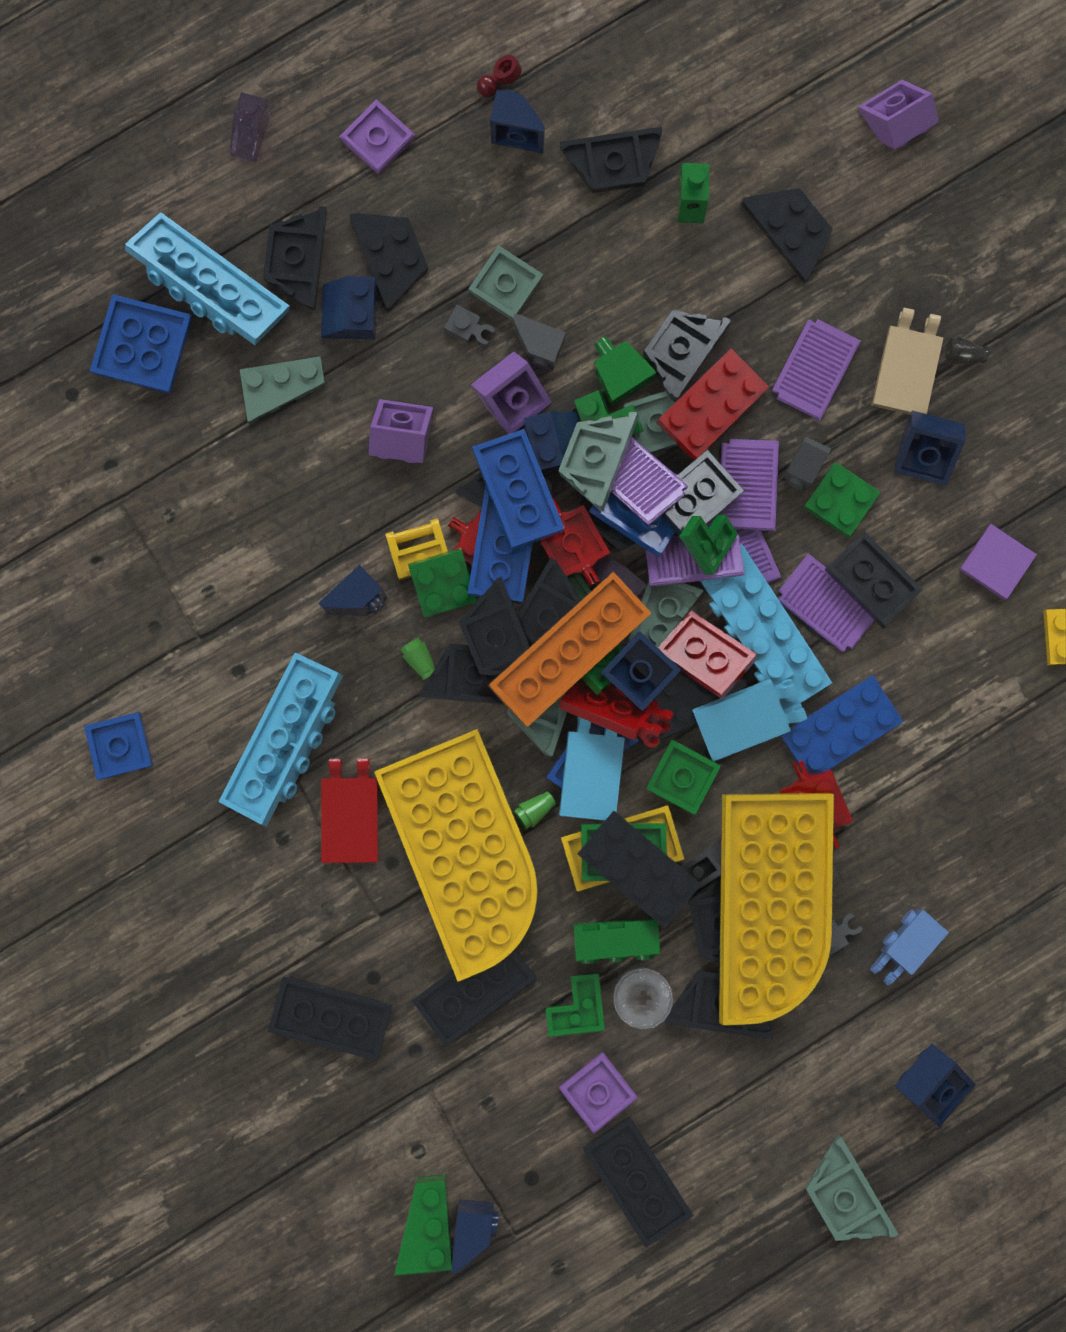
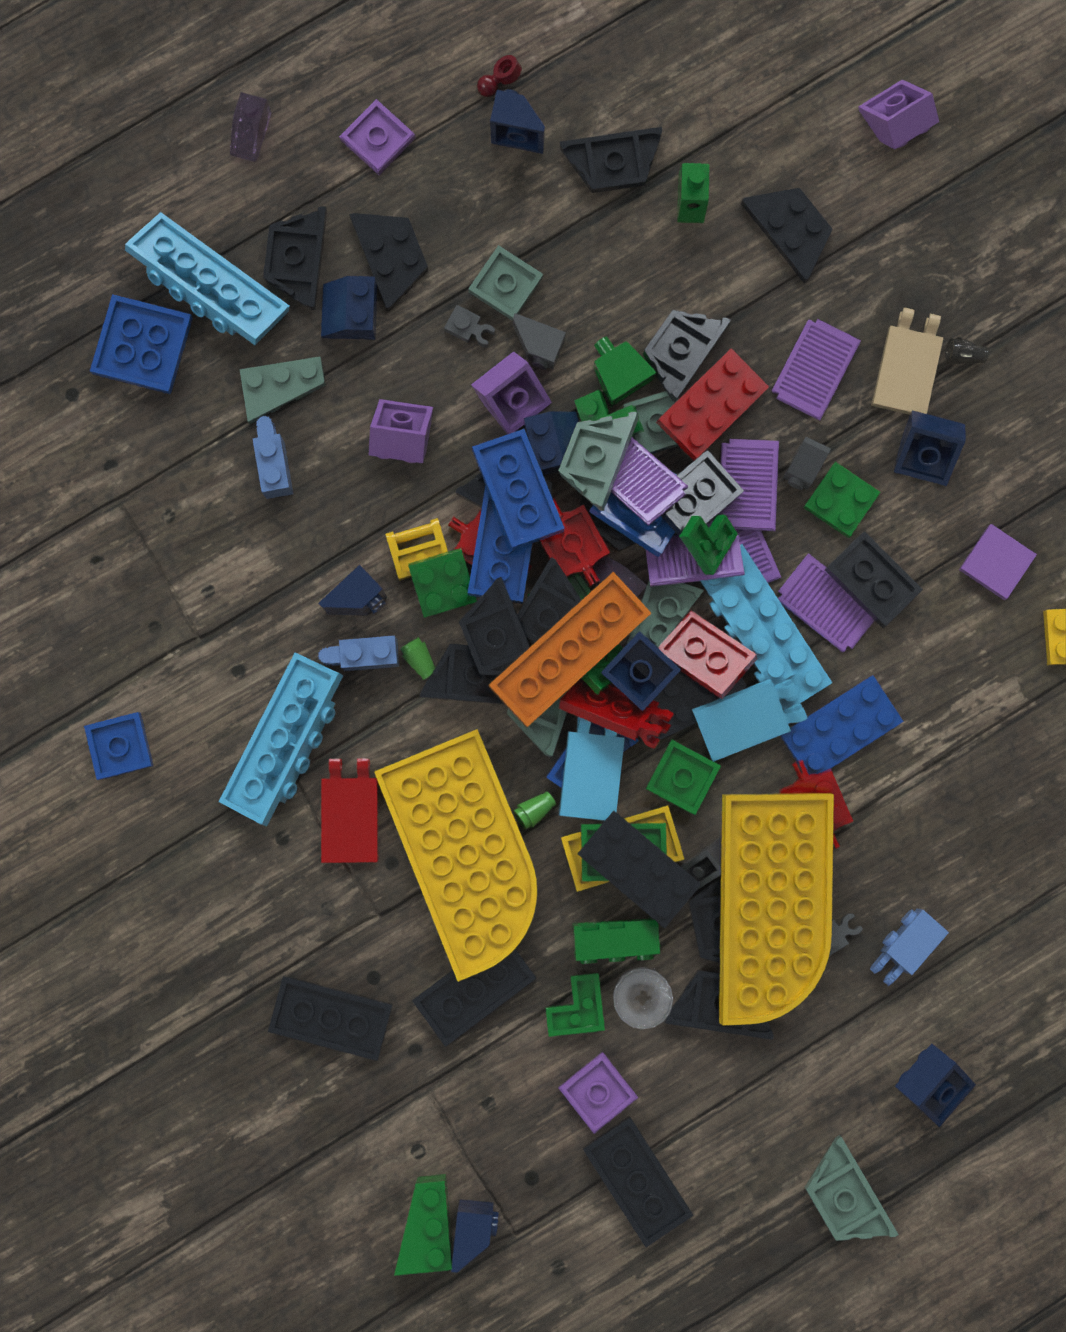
(271, 460): none -> medium blue hinge
(362, 653): none -> medium blue hinge

